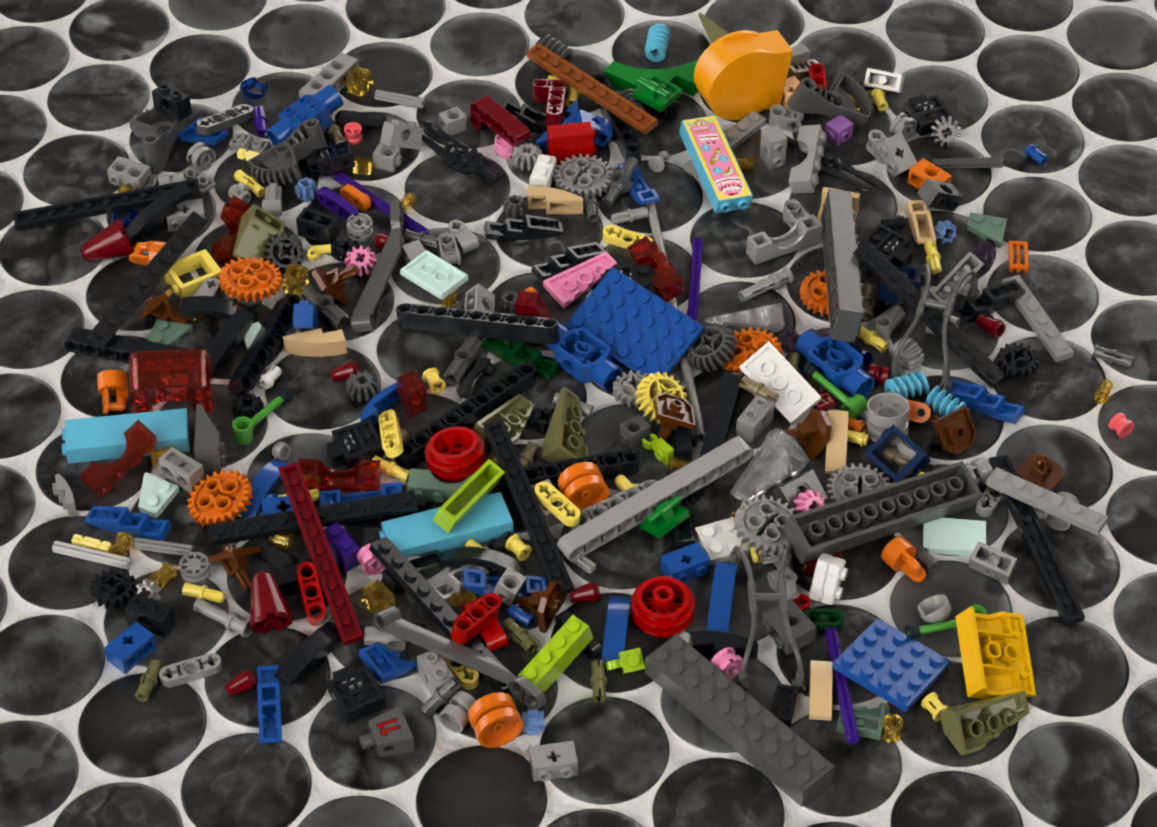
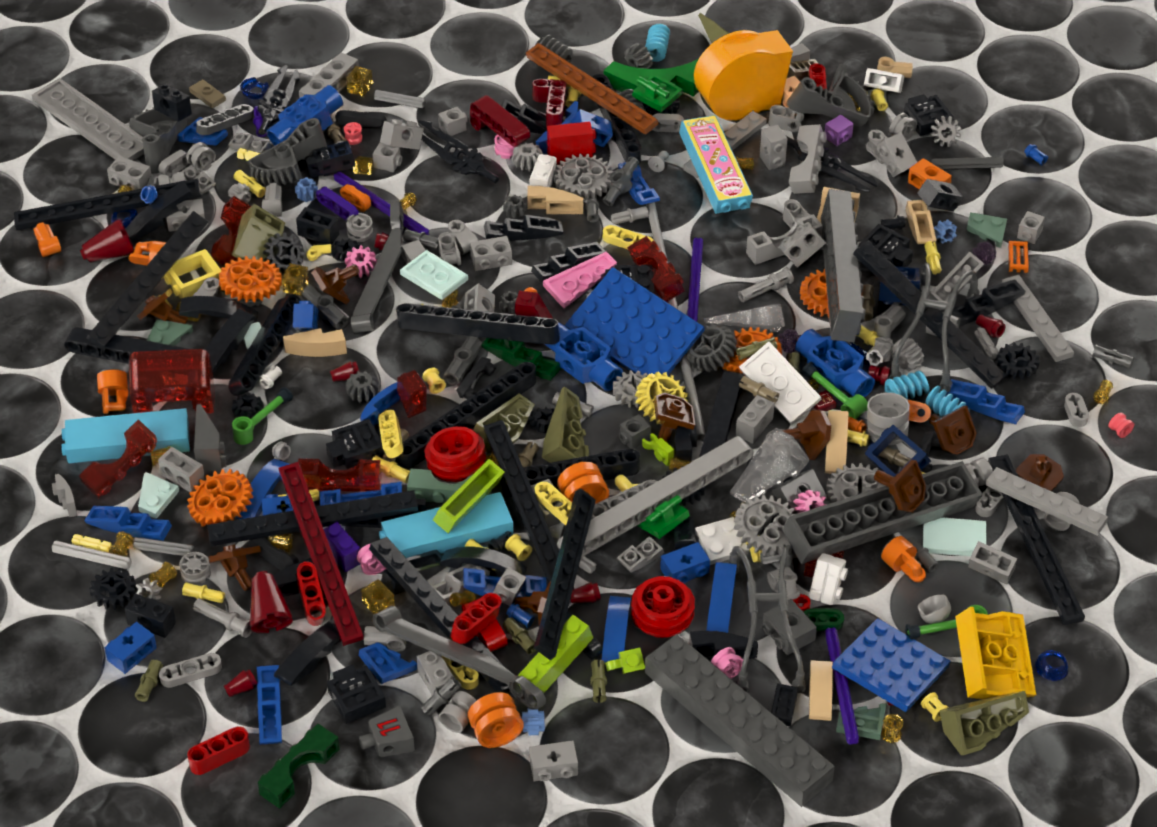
(46, 240): none -> orange piece
(90, 120): none -> light grey plate
(148, 194): none -> blue plate
(173, 163): none -> light grey beam
(207, 93): none -> dark tan plate
(231, 744): none -> red beam
(270, 111): none -> black sword
(315, 747): none -> dark green arch
(491, 253): none -> light grey brick
(564, 574): none -> black plate
(638, 56): none -> dark grey gear
(642, 555): none -> light grey slope
(667, 122): none -> light grey beam
(749, 350): none -> olive pin
(805, 247): none -> light grey brick
(880, 351): none -> light grey piece
(888, 65): none -> tan piece
(906, 487): none -> reddish brown piece
(986, 343): none -> light grey axle
(1030, 227): none -> light grey brick
(1051, 672): none -> clear blue piece
(1072, 410): none -> light grey beam

